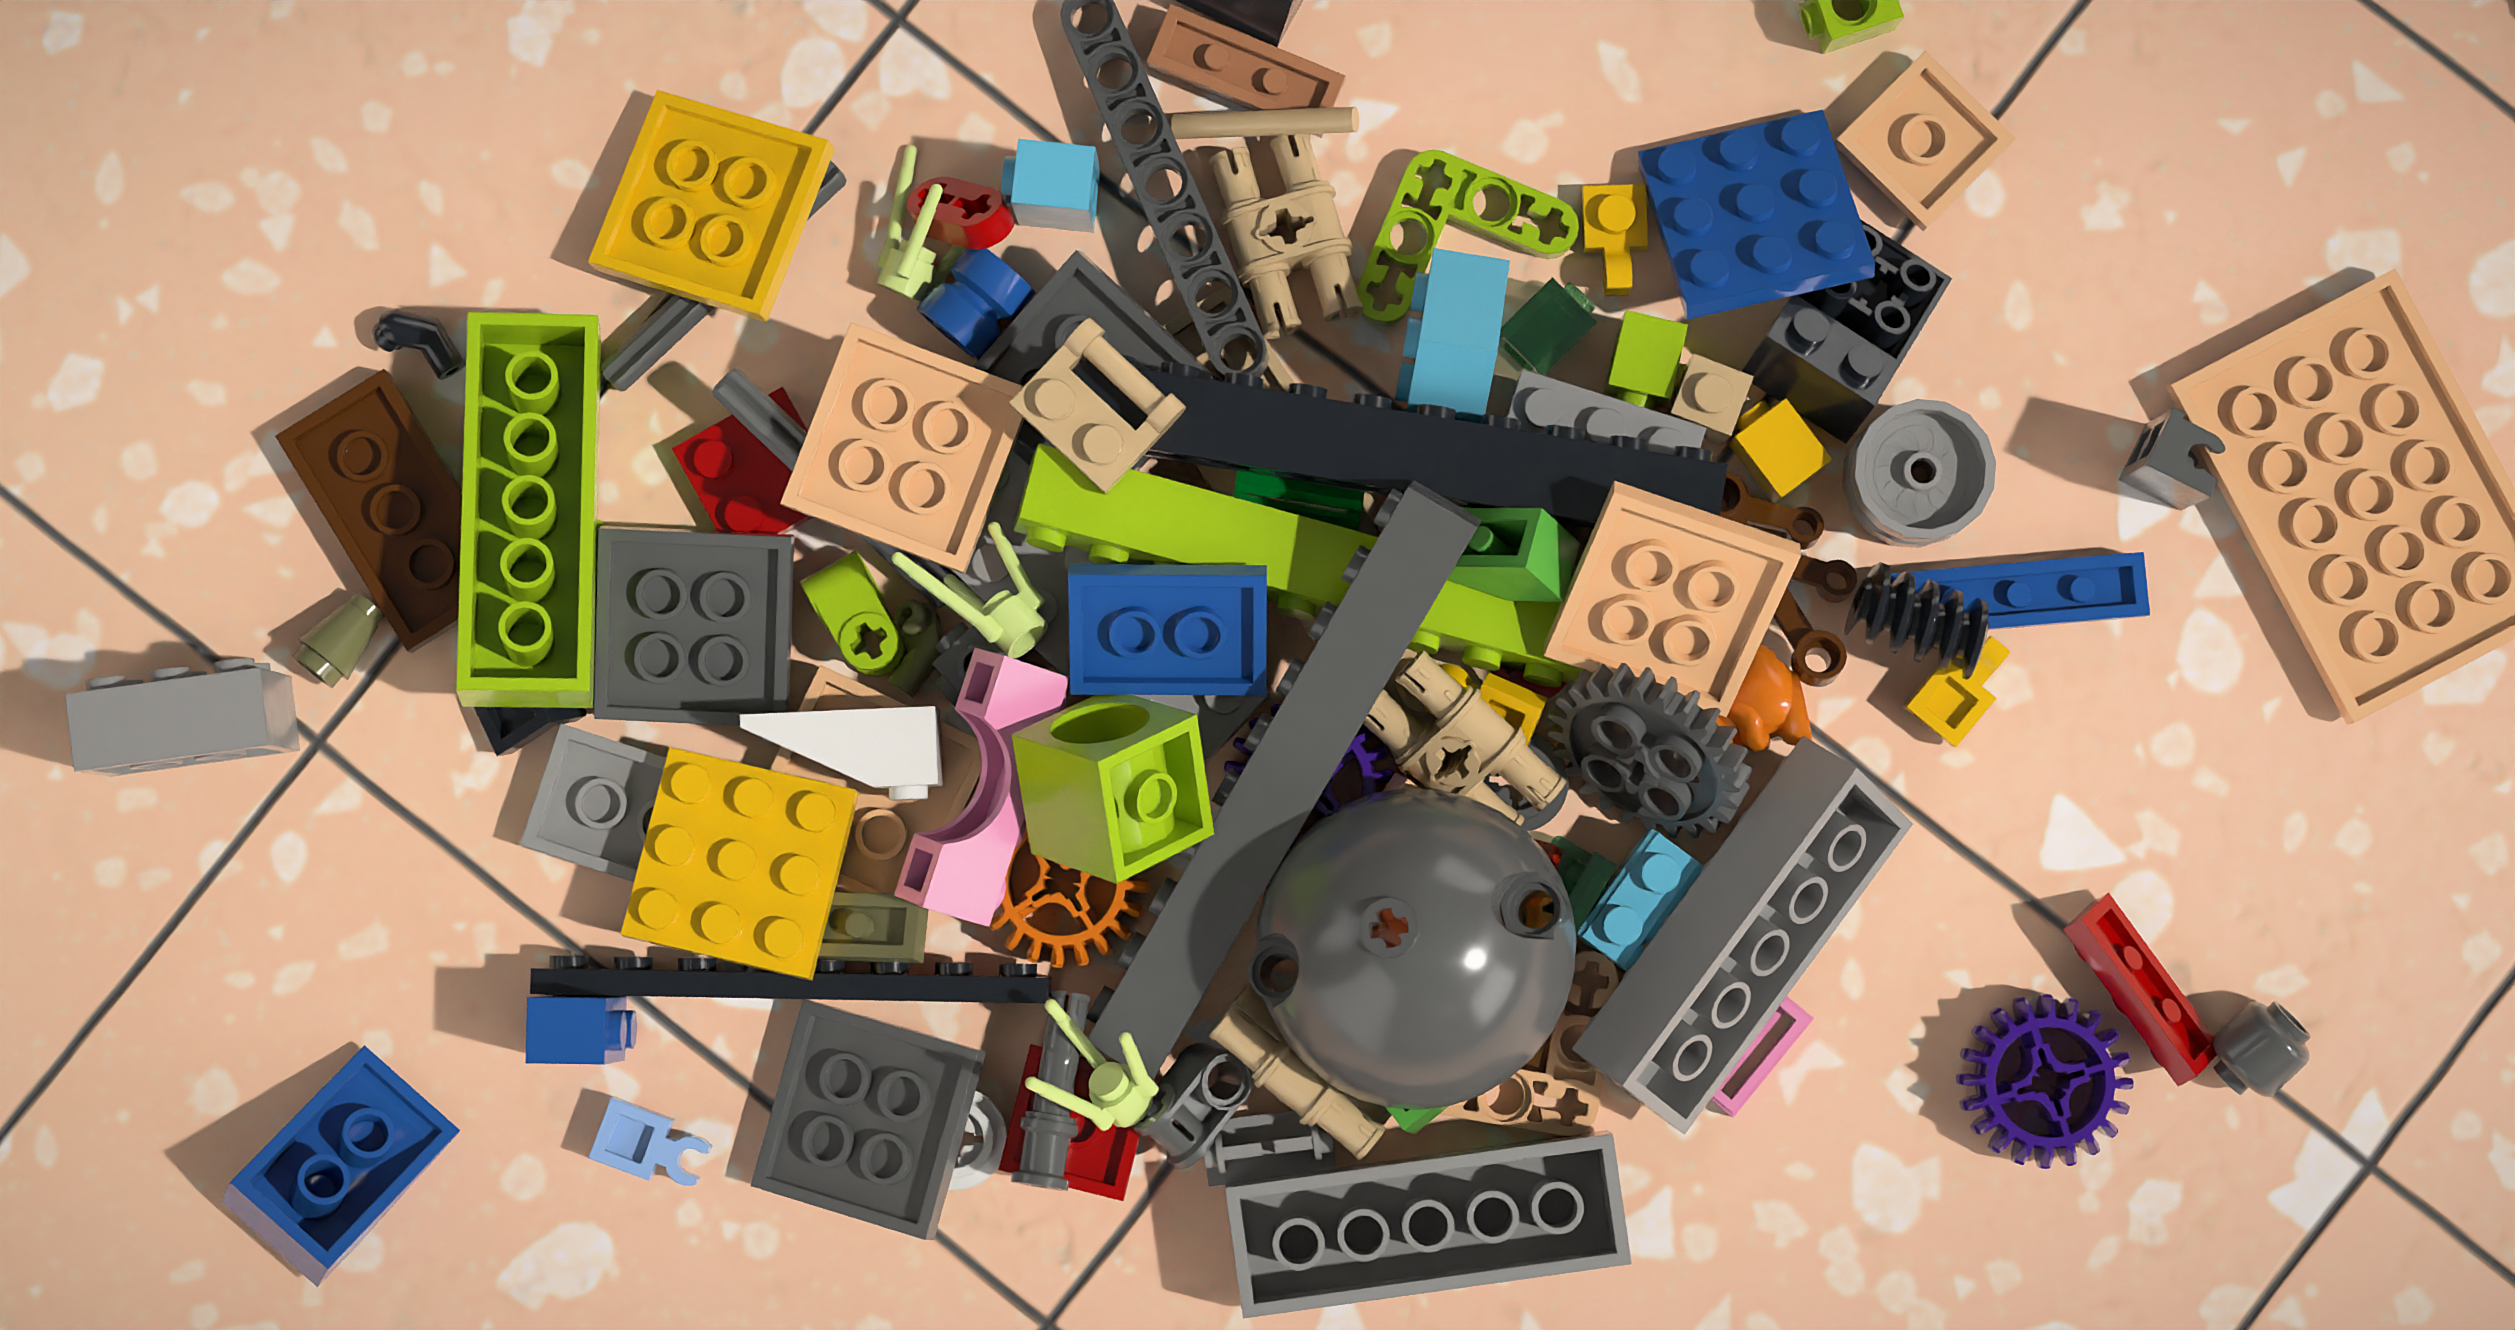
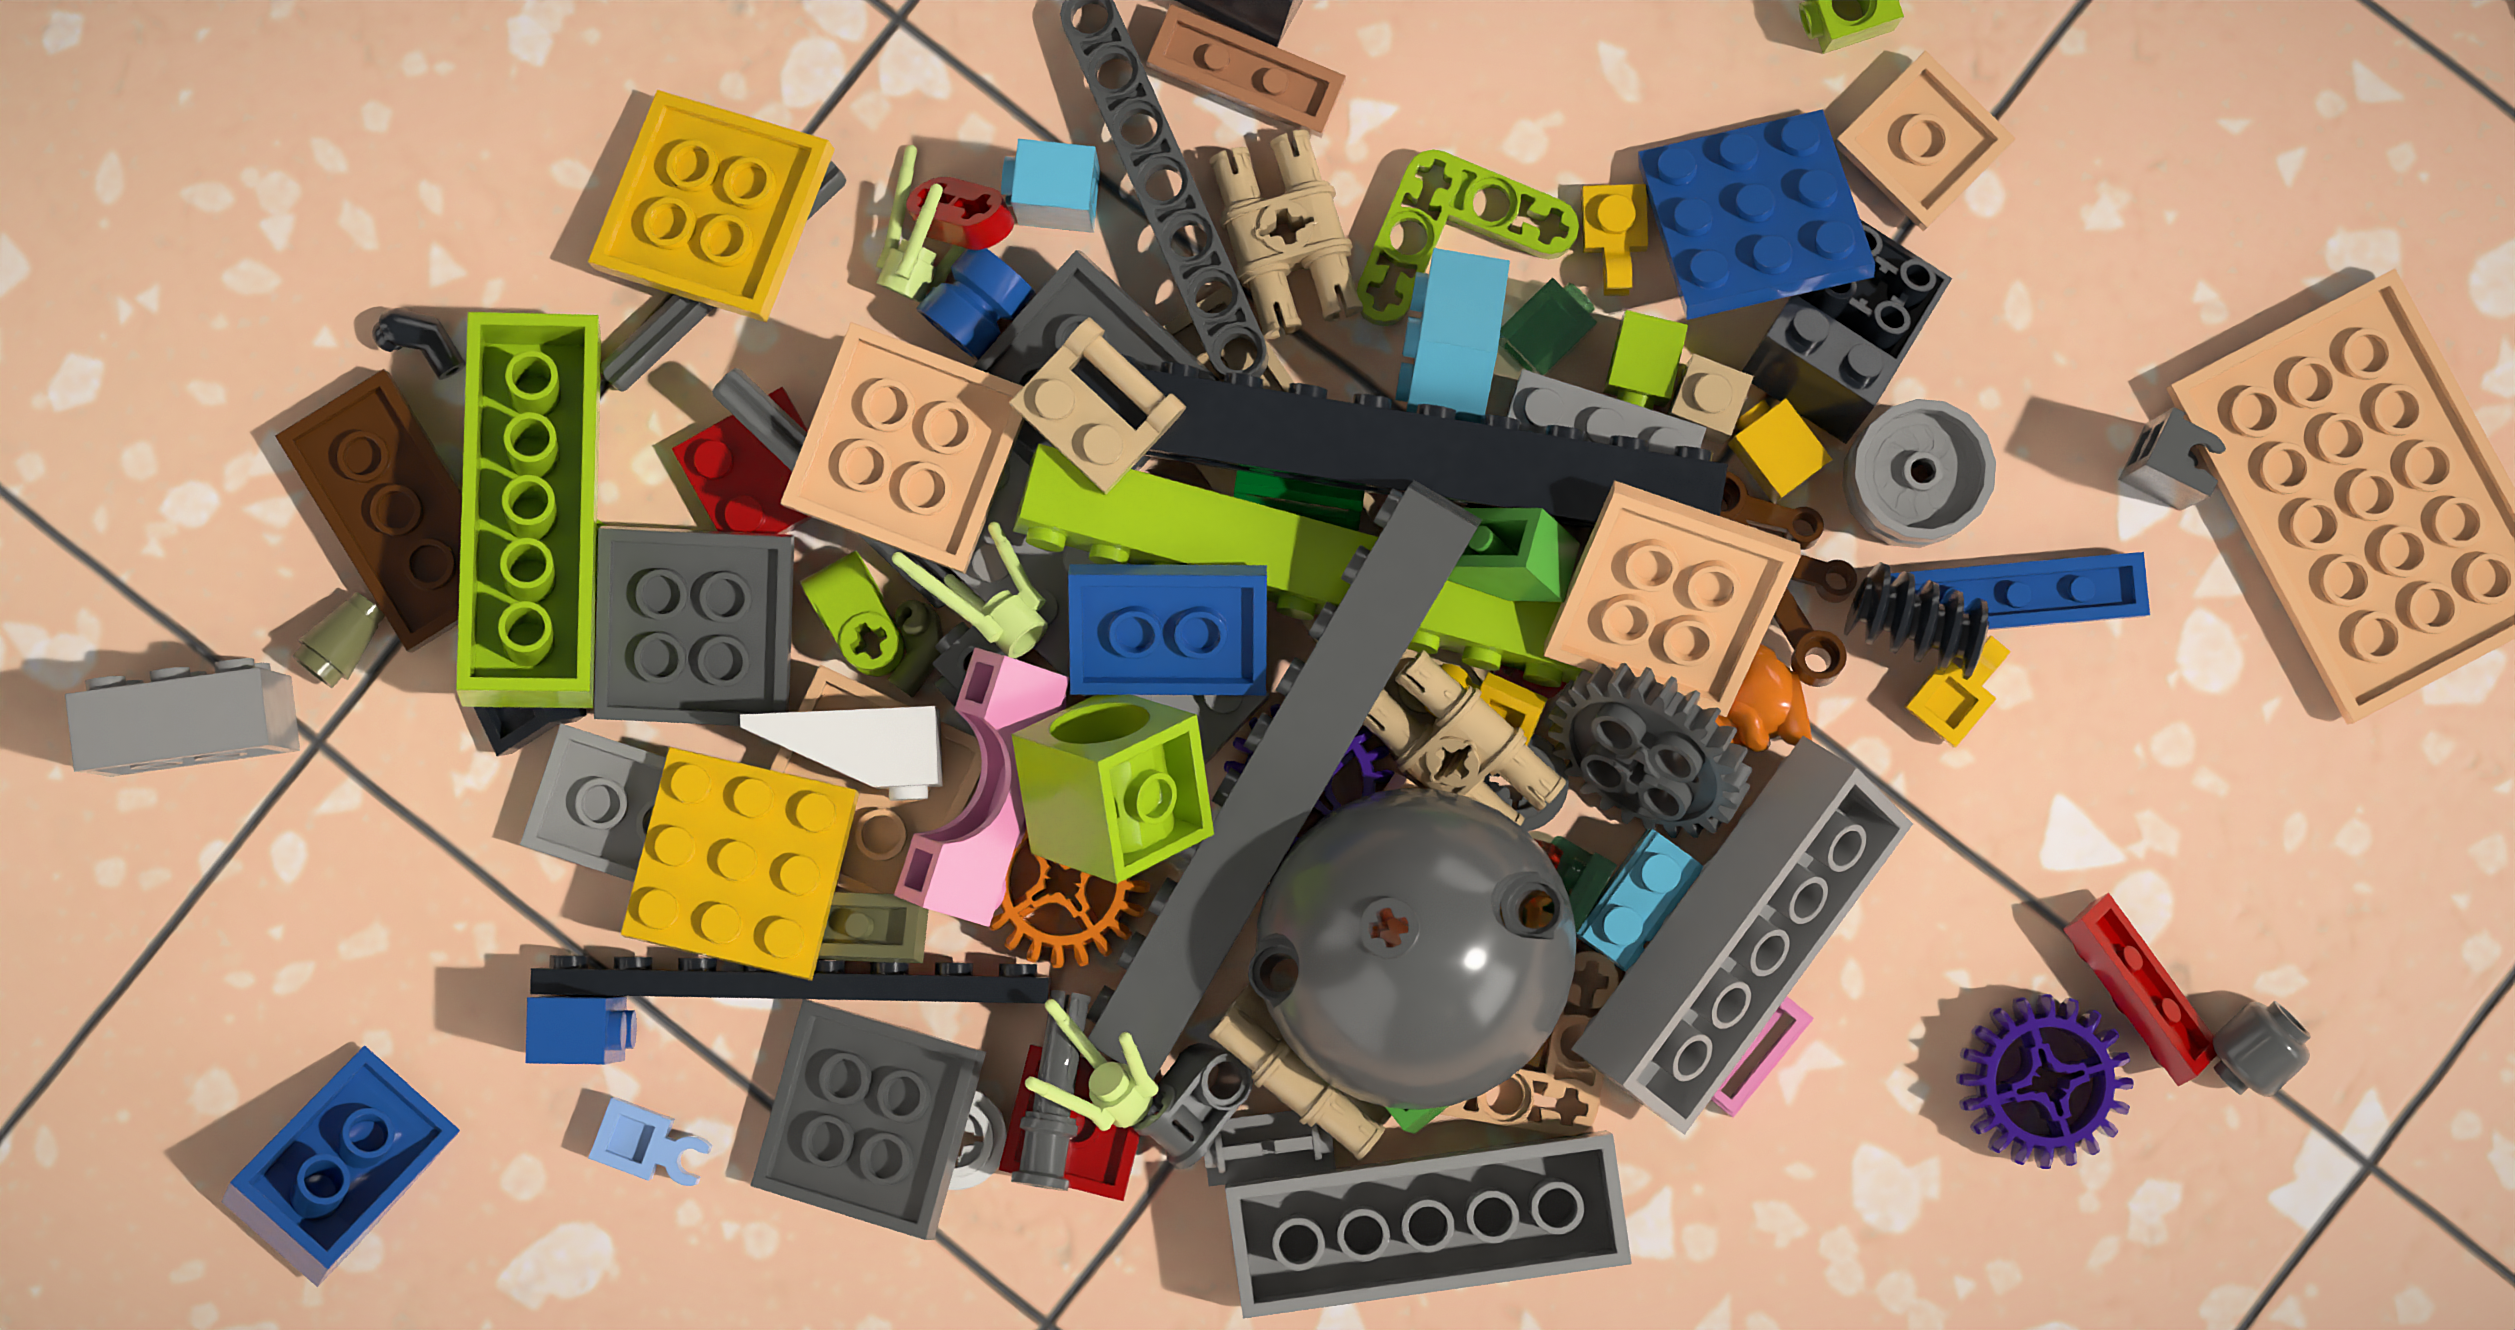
(1265, 123): tan bar -> none

